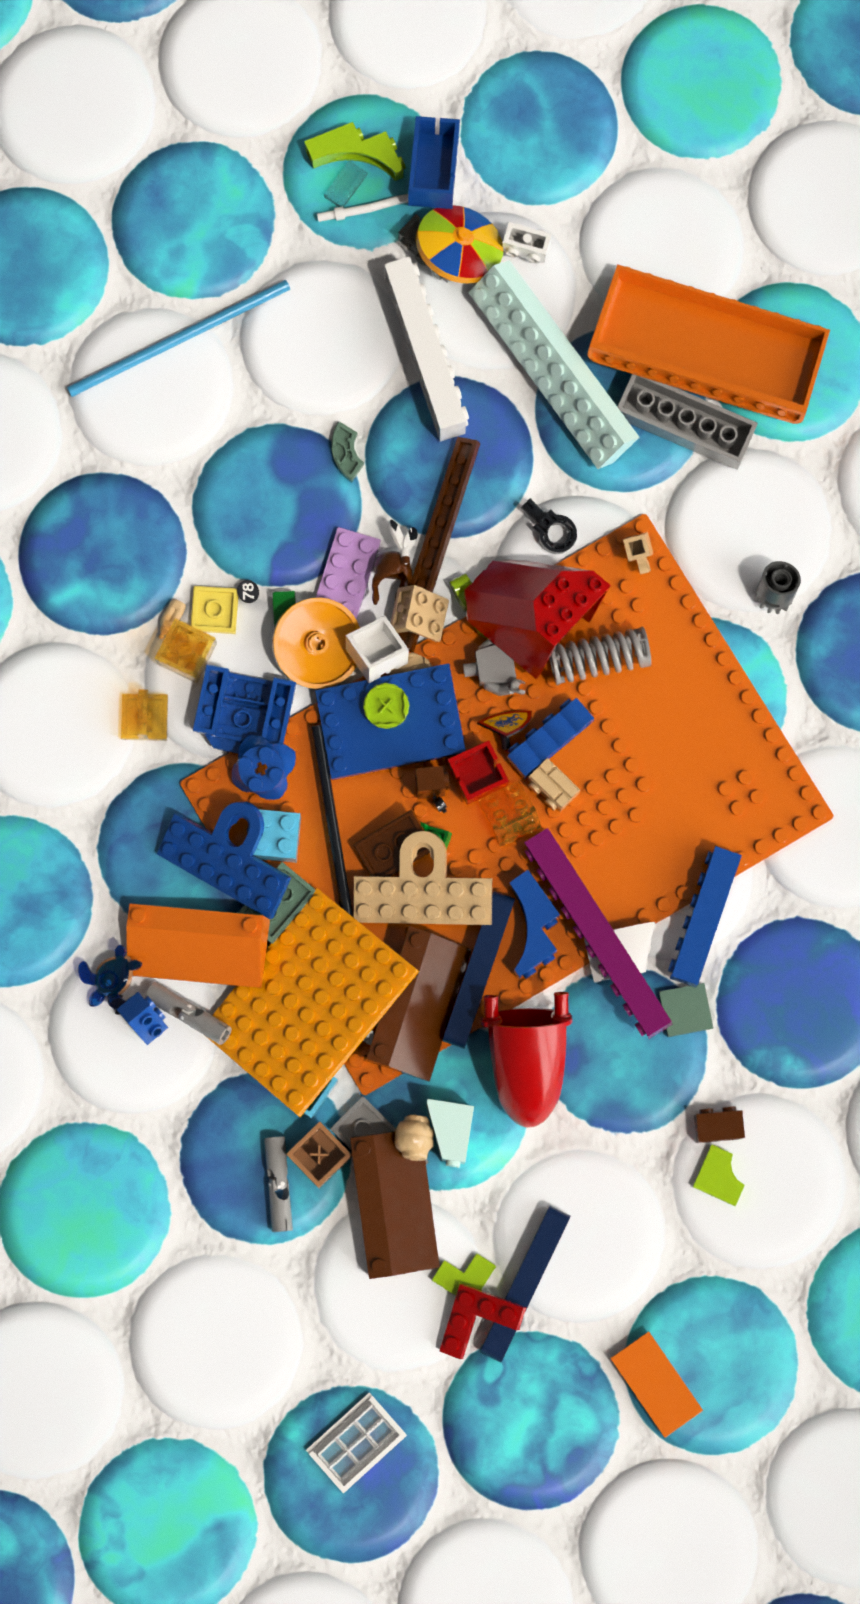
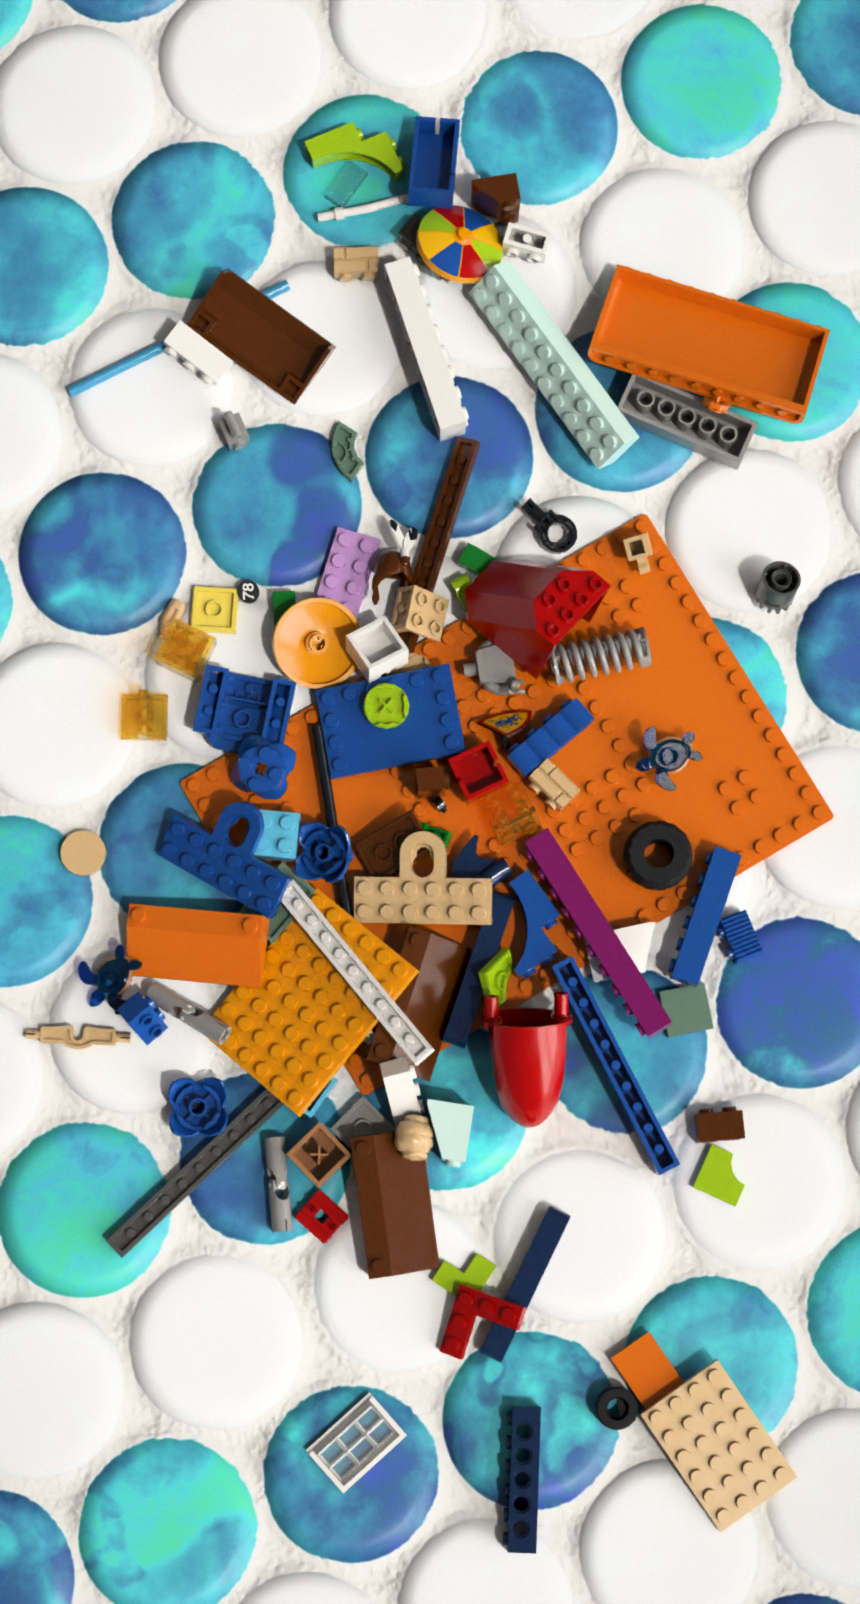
(83, 853): none -> tan tile
(90, 1037): none -> tan piece
(184, 1094): none -> blue brick
(194, 1173): none -> dark grey plate
(197, 353): none -> white brick
(234, 431): none -> light grey brick
(260, 336): none -> reddish brown slope
(308, 1220): none -> red piece
(315, 840): none -> blue brick
(356, 263): none -> tan brick
(356, 974): none -> white plate
(400, 1089): none -> white brick
(470, 865): none -> dark blue pin
(475, 559): none -> green slope
(496, 198): none -> reddish brown slope
(496, 975): none -> lime tile
(528, 1540): none -> dark blue brick
(615, 1066): none -> blue brick
(630, 1412): none -> black tyre
(657, 833): none -> black tyre
(667, 756): none -> clear blue animal
(716, 405): none -> orange piece
(718, 1445): none -> tan plate
(739, 937): none -> blue brick

